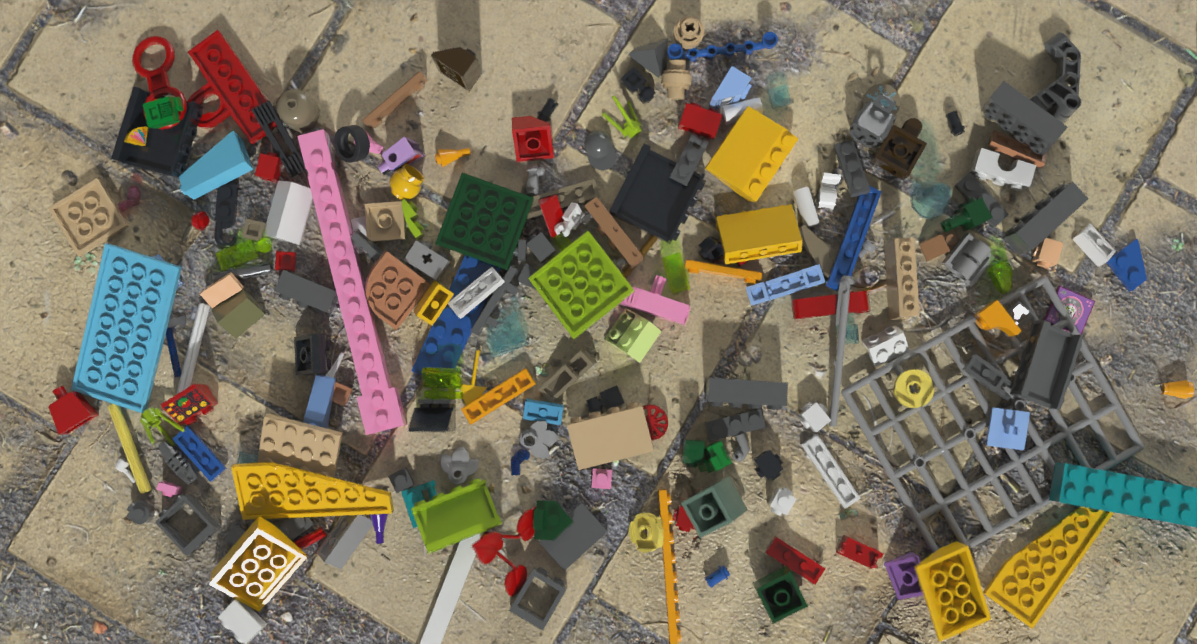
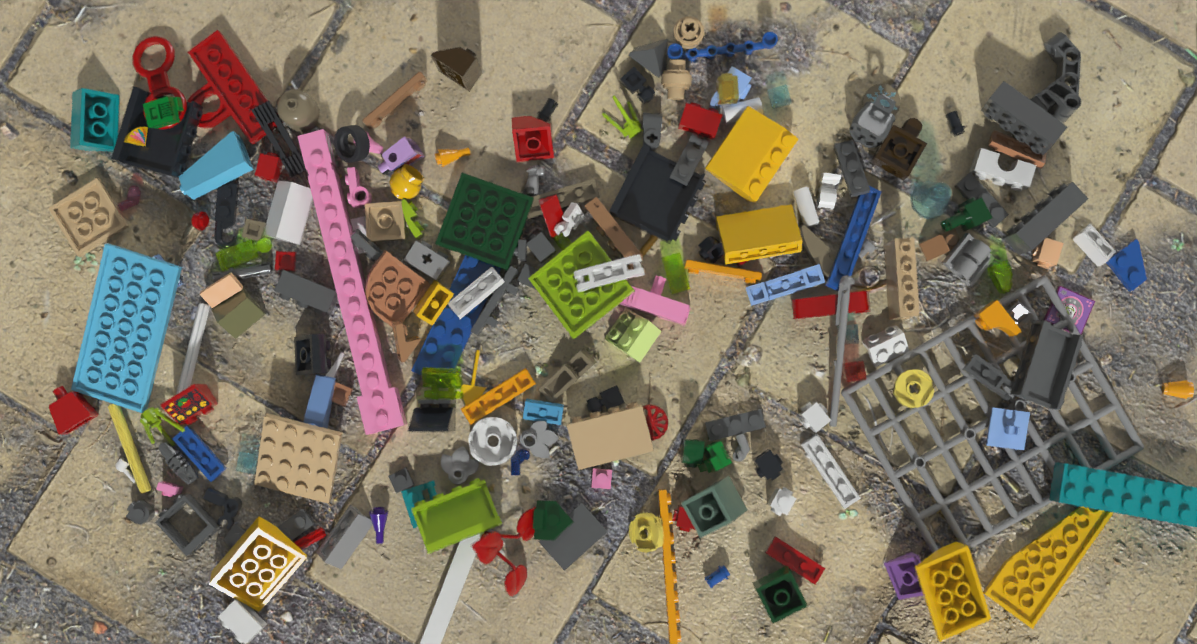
(94, 120): none -> teal slope
(172, 346): clear blue piece -> none
(231, 505): none -> black bar
(289, 492): yellow wing -> none
(353, 181): none -> bright pink plate
(404, 345): none -> medium nougat slope
(479, 438): none -> white plate
(507, 337): clear light blue wing -> none
(527, 614): dark grey window -> none
(600, 150): dark grey cap -> none
(608, 272): none -> white plate
(652, 128): none -> dark grey piece
(727, 89): none -> clear yellow brick
(746, 392): dark grey brick -> none
(854, 371): none -> clear red brick
(859, 552): red hinge -> none

